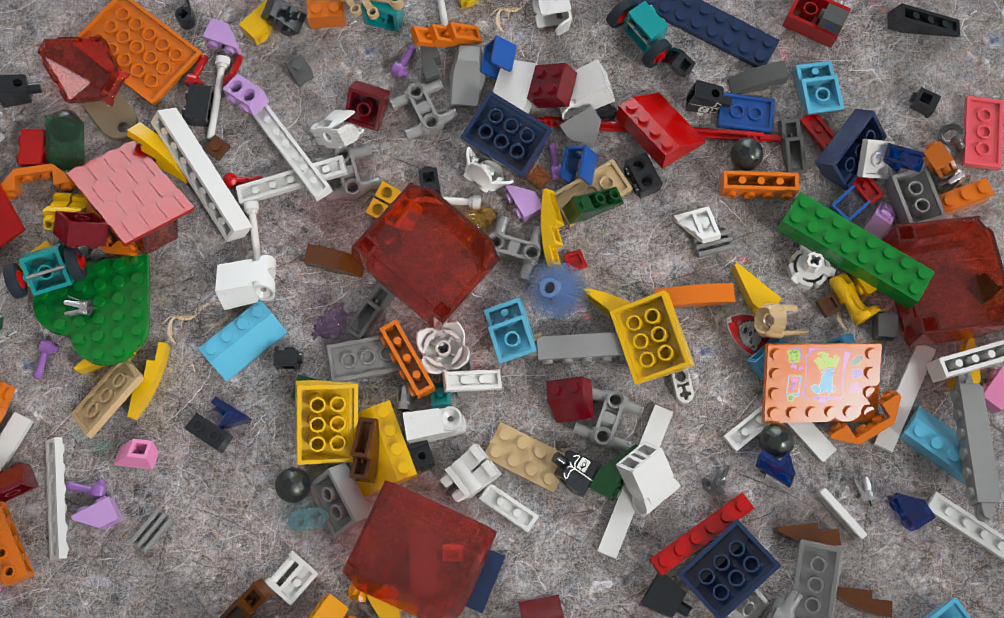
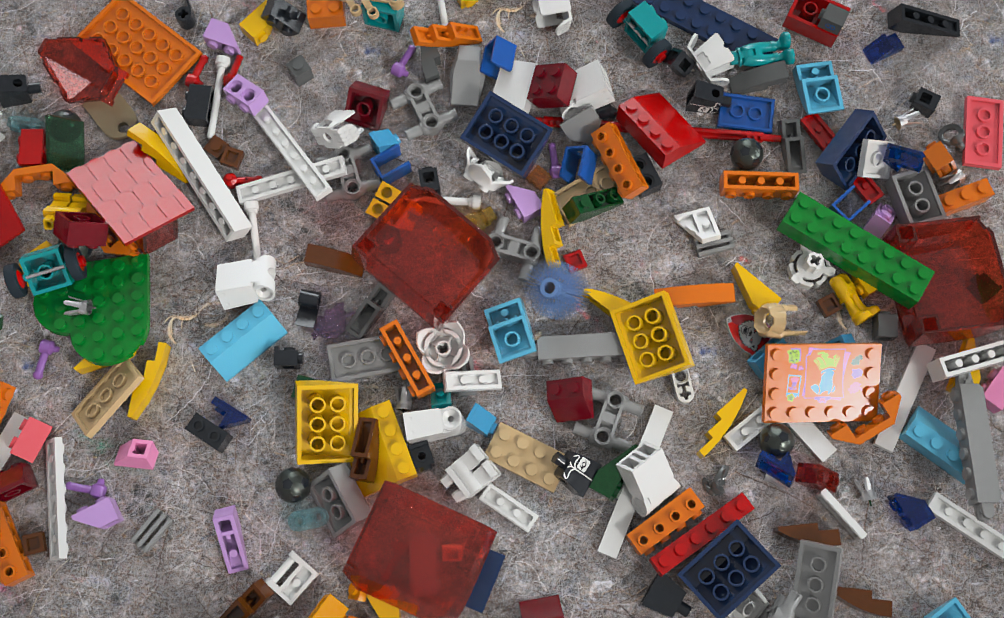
(17, 123): none -> clear light blue plate
(30, 439): none -> coral brick
(34, 543): none -> reddish brown plate
(230, 538): none -> lavender slope
(232, 158): none -> reddish brown plate
(309, 306): none -> black panel
(383, 140): none -> dark azure slope
(384, 158): none -> blue piece
(481, 421): none -> dark azure slope
(619, 161): none -> orange brick
(664, 521): none -> orange brick
(712, 59): none -> white piece
(725, 417): none -> yellow slope
(753, 55): none -> teal piece
(817, 477): none -> clear red slope
(883, 47): none -> clear blue slope
(901, 121): none -> flat silver piece

